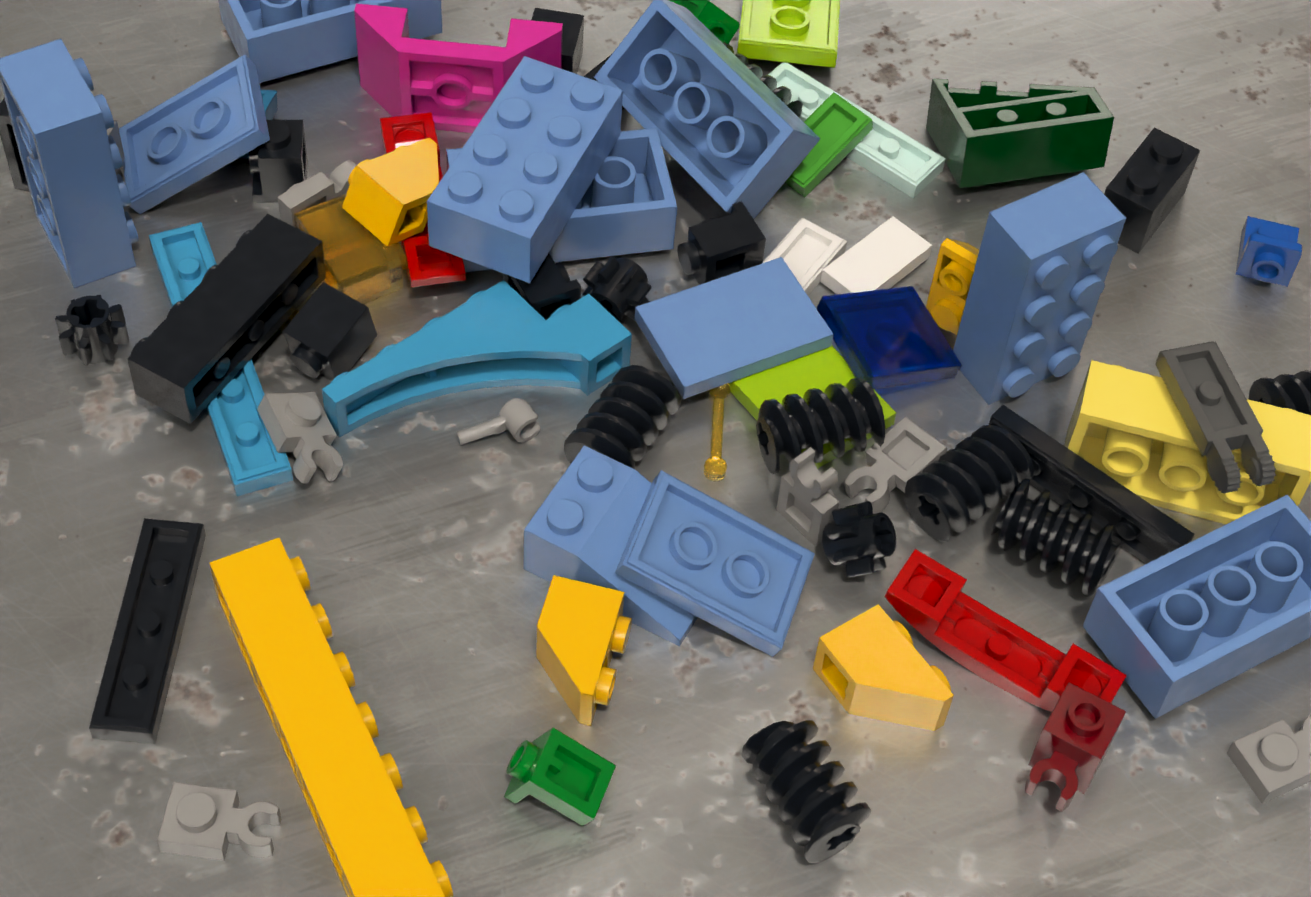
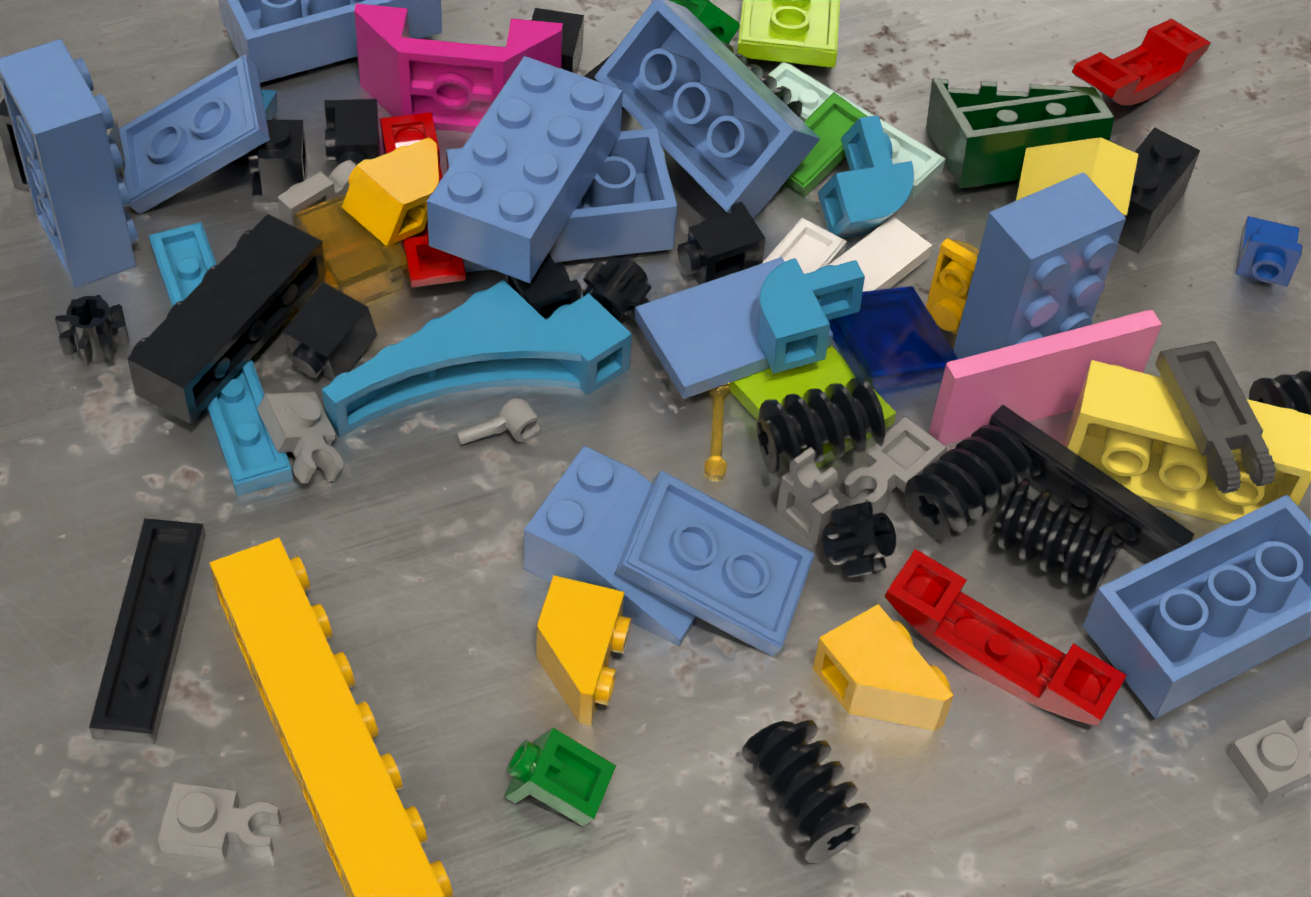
(351, 130): none -> black brick
(626, 416): black piece -> none
(798, 307): none -> dark azure brick
(872, 189): none -> dark azure brick
(1036, 375): none -> bright pink tile
(1073, 743): dark red brick -> none
(1103, 161): none -> light yellow brick
(1146, 70): none -> red slope

